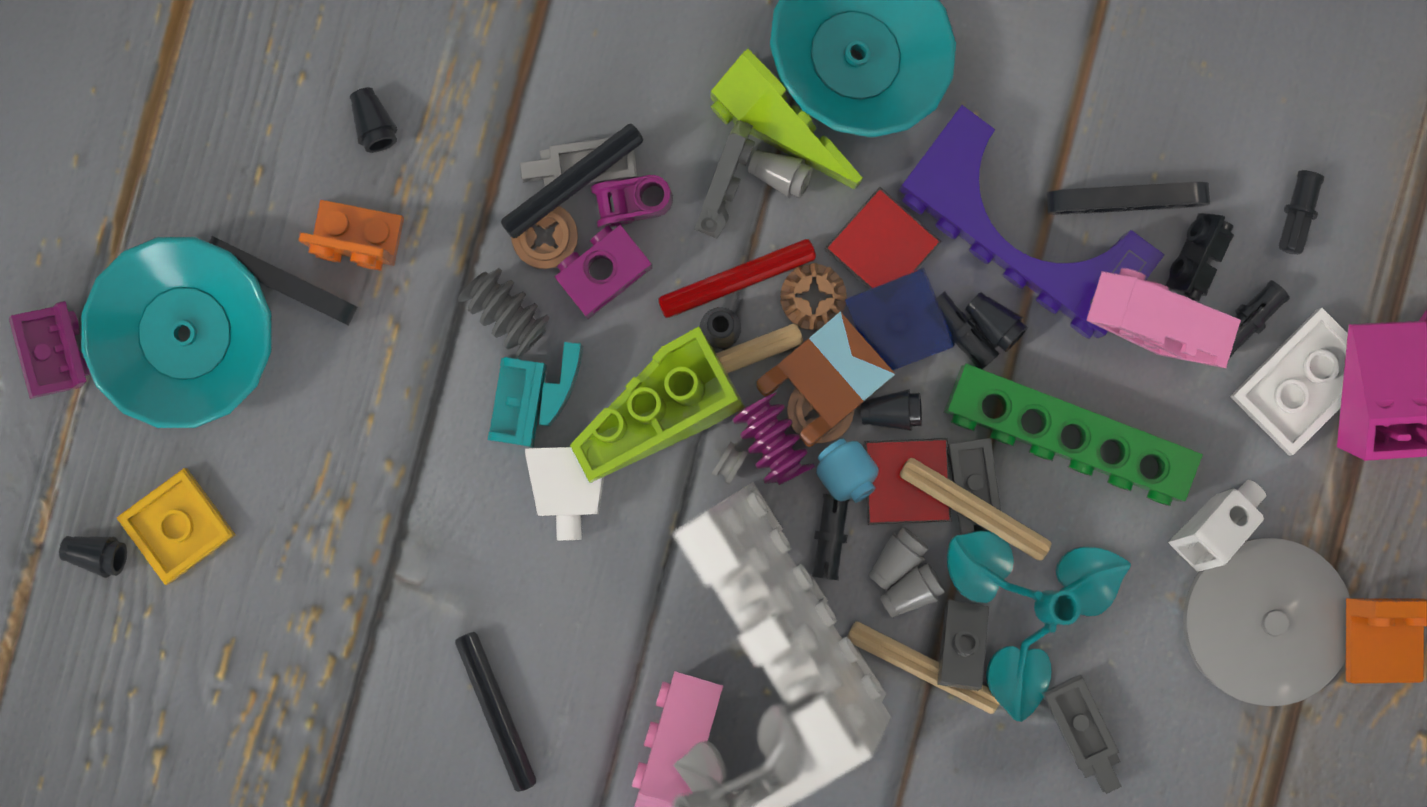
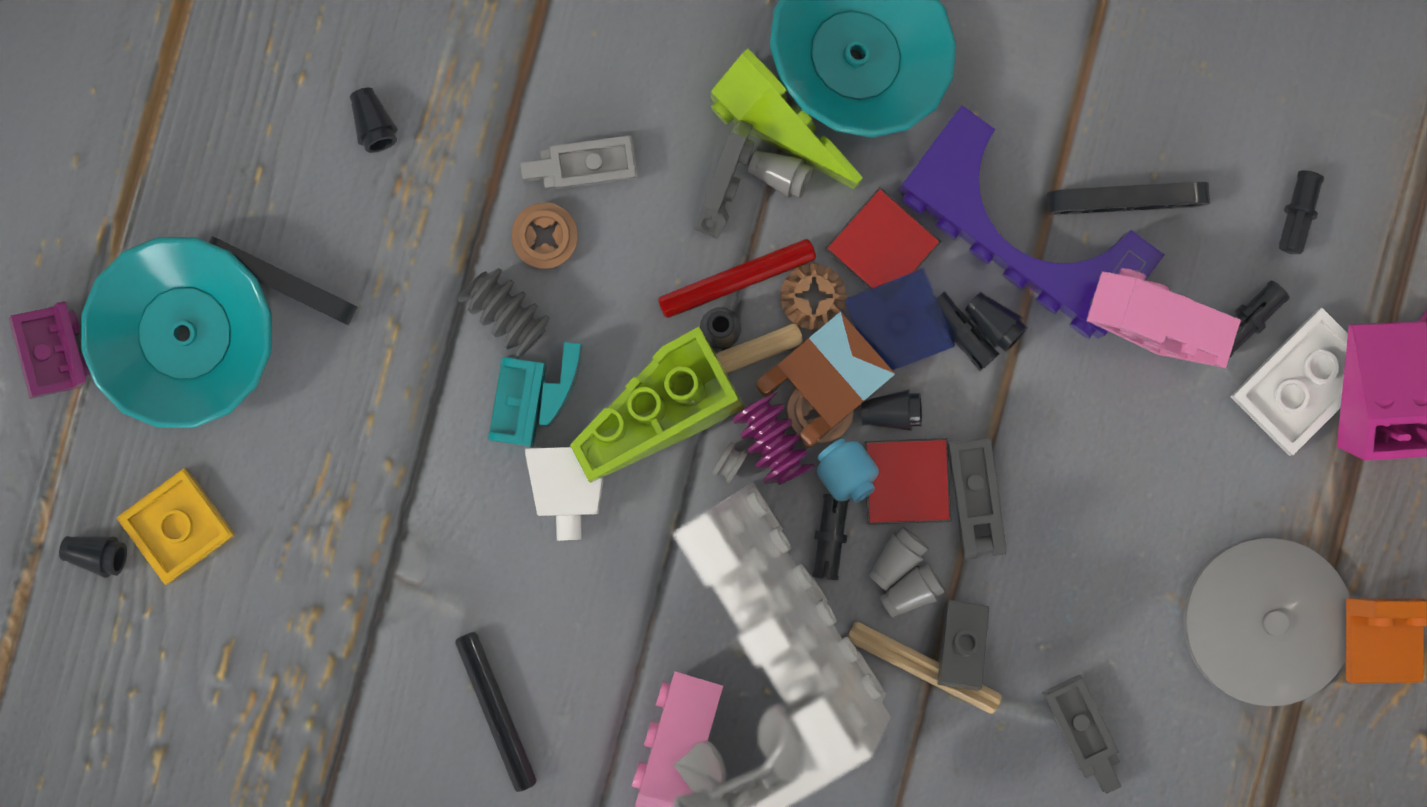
(354, 232): orange bracket -> none
(572, 181): black axle -> none
(594, 294): magenta brick -> none
(628, 200): magenta piece -> none
(975, 509): tan axle -> none
(1090, 584): teal plant -> none
(1175, 463): green brick -> none
(1205, 239): black hinge -> none
(1220, 527): white torso -> none

